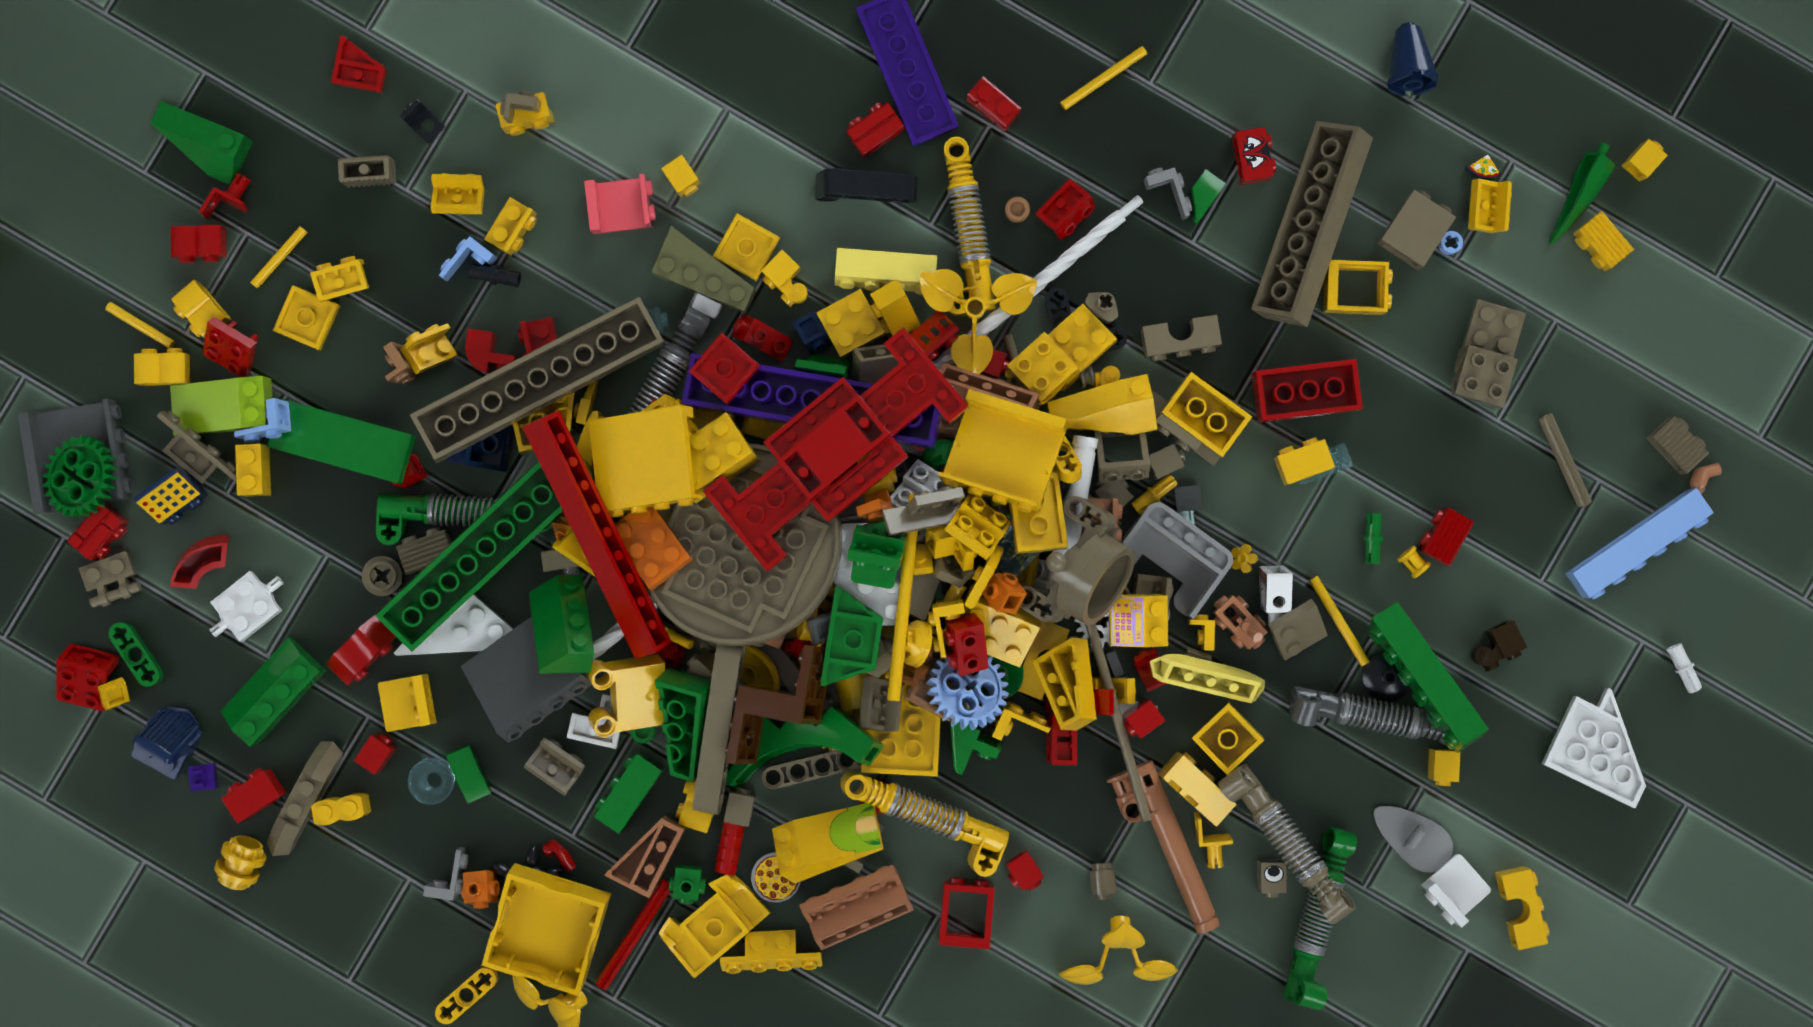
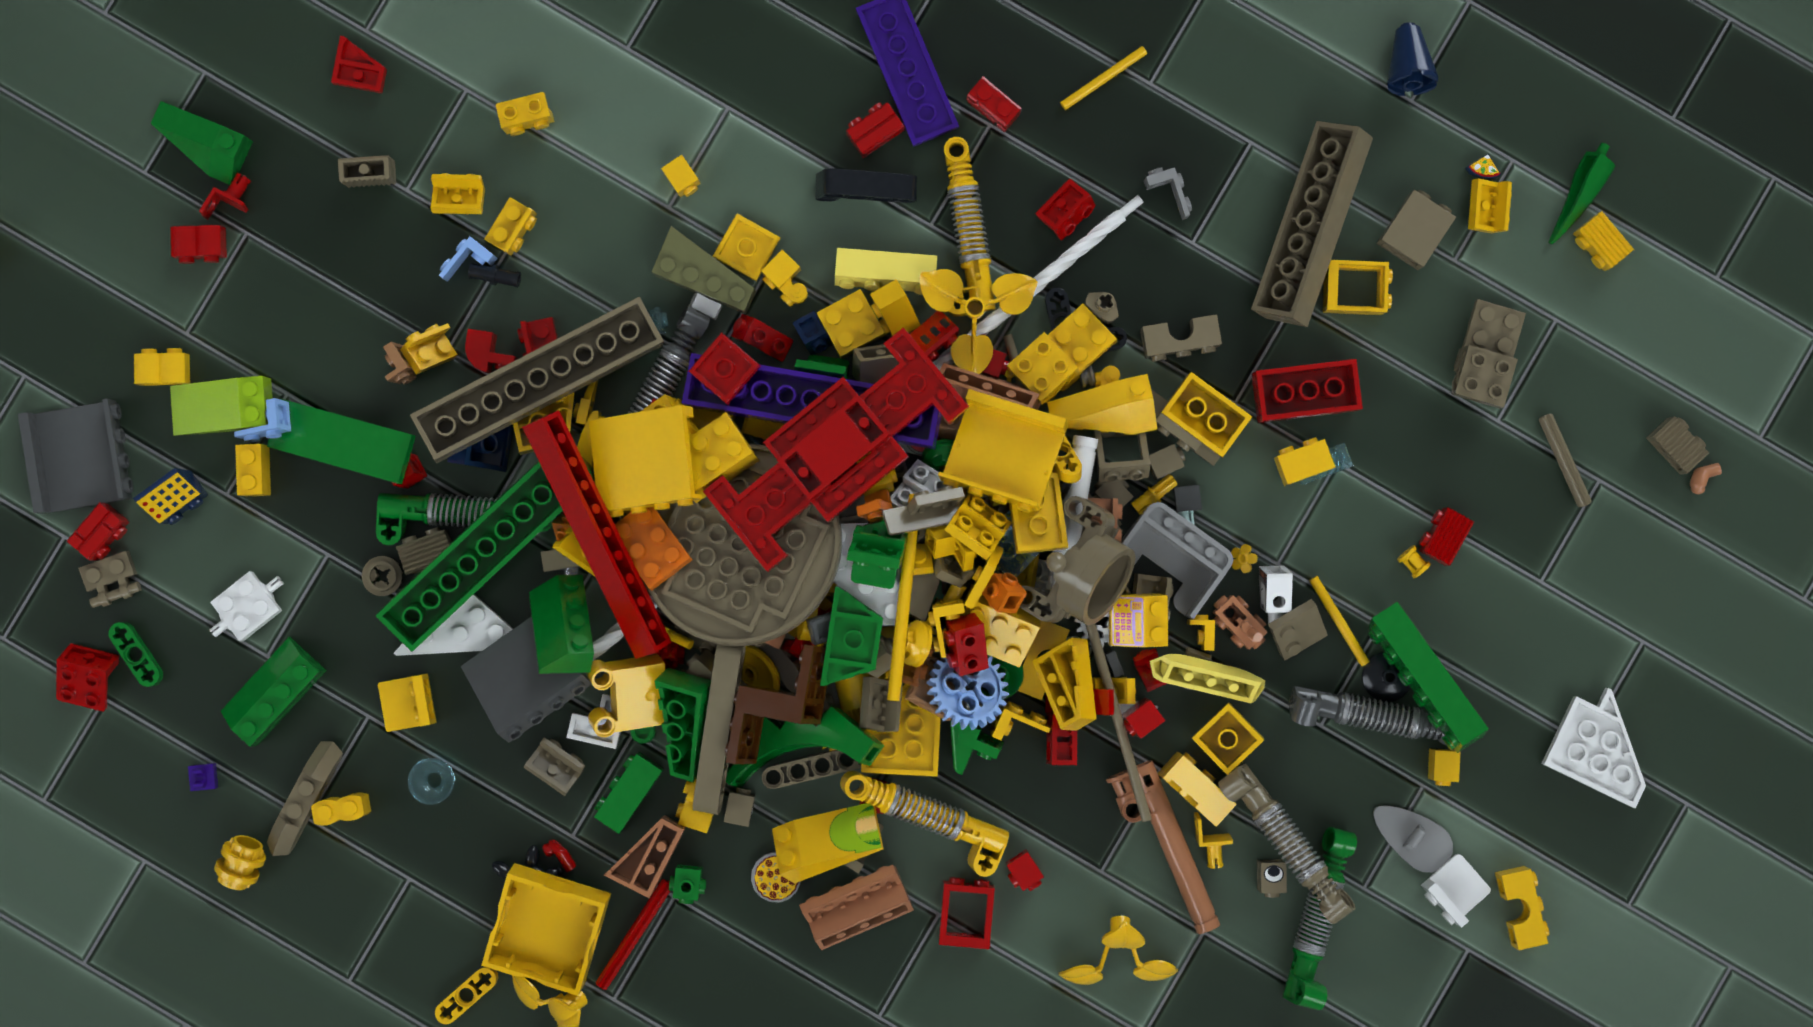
(91, 464): green gear -> none
(113, 693): yellow tile -> none
(140, 325): yellow bar -> none
(167, 740): dark blue piece -> none
(192, 453): dark tan bracket -> none
(198, 307): yellow brick -> none
(199, 559): red brick -> none
(229, 347): red plate -> none
(253, 795): red brick -> none
(279, 256): yellow piece -> none
(306, 318): yellow tile -> none
(339, 279): yellow bracket -> none
(361, 651): red brick -> none
(376, 753): red brick -> none
(415, 114): black bracket -> none
(440, 888): light grey bracket -> none
(468, 773): green slope -> none
(480, 888): orange brick -> none
(522, 101): dark tan bracket -> none
(619, 205): coral panel -> none
(714, 925): yellow piece -> none
(729, 848): red axle -> none
(771, 951): yellow bracket -> none
(1017, 209): medium nougat tile -> none
(1103, 880): dark tan brick -> none
(1204, 193): green slope -> none
(1253, 155): red brick -> none
(1373, 538): green pin -> none
(1450, 250): light blue bush -> none
(1505, 643): dark brown brick -> none
(1639, 543): light blue brick -> none
(1644, 159): yellow brick -> none
(1684, 667): white axle -> none

